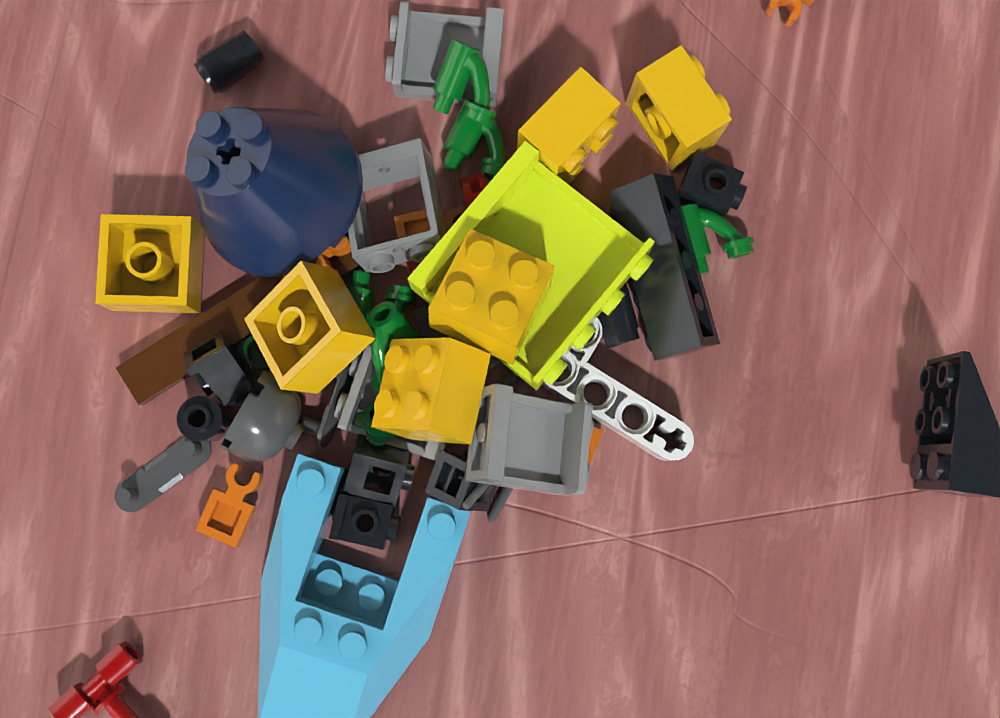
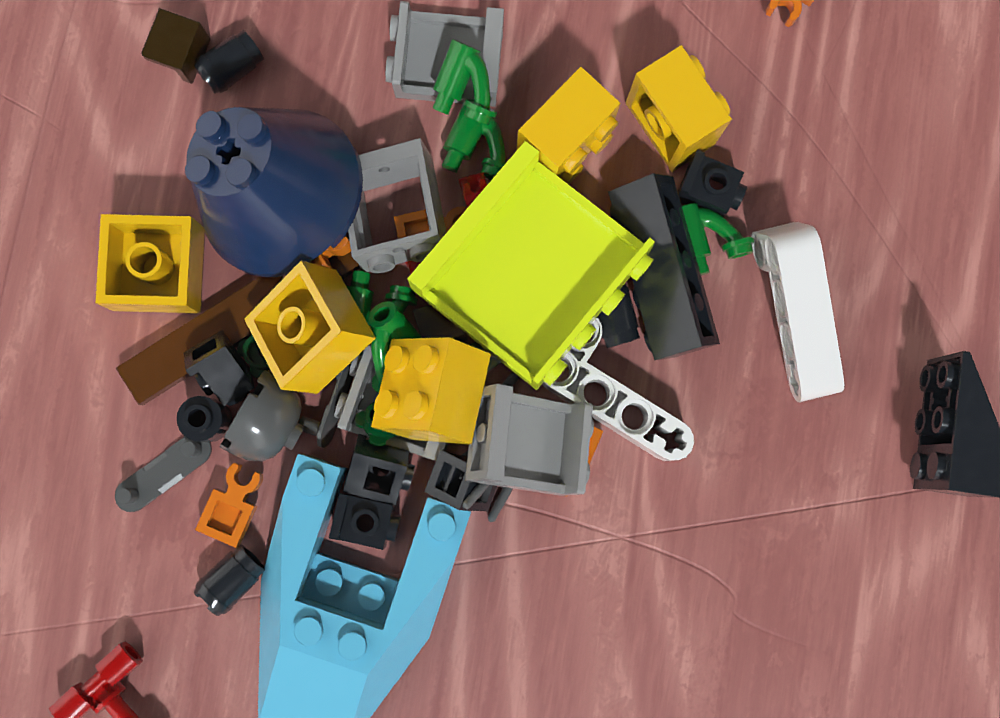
(176, 43): none -> dark brown panel
(229, 580): none -> black piece
(490, 296): yellow brick -> none
(802, 308): none -> white beam

